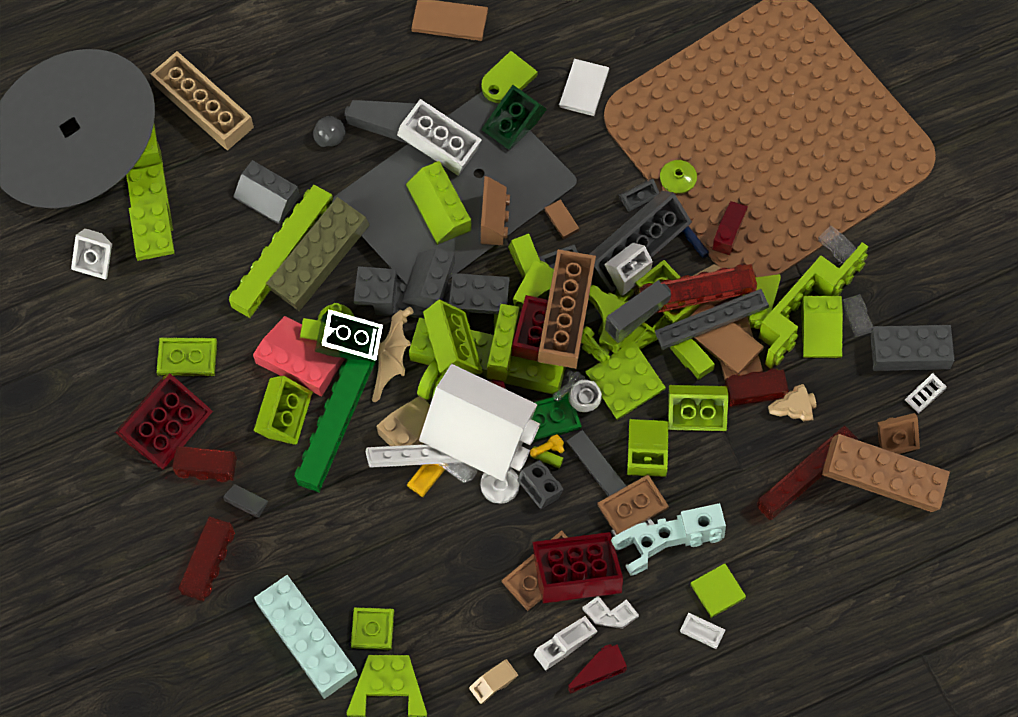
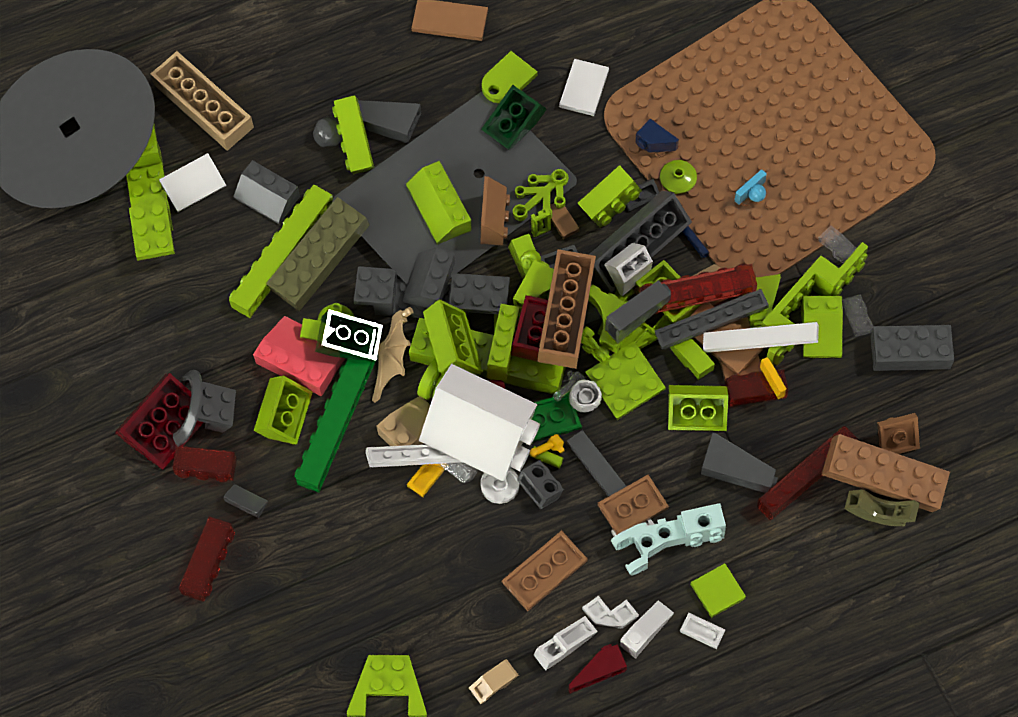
(91, 253): white slope -> none
(187, 356): lime tile -> none
(192, 182): none -> white tile
(208, 404): none -> dark grey piece
(305, 636): light aqua brick -> none
(353, 134): none -> lime brick
(372, 628): lime tile -> none
(439, 137): white brick -> none
(528, 258): none -> lime piece
(537, 222): none -> lime tile
(541, 193): none -> lime plant
(577, 567): dark red slope -> none
(610, 197): none -> lime brick
(645, 629): none -> white slope
(647, 448): lime slope -> none
(655, 138): none -> dark blue slope
(729, 228): dark red slope -> none
(736, 466): none -> dark grey slope
(752, 189): none -> medium azure tile
(761, 337): none -> white tile
(773, 378): none -> yellow tile
(795, 404): tan rock -> none
(881, 511): none -> olive arch
(941, 388): white slope -> none

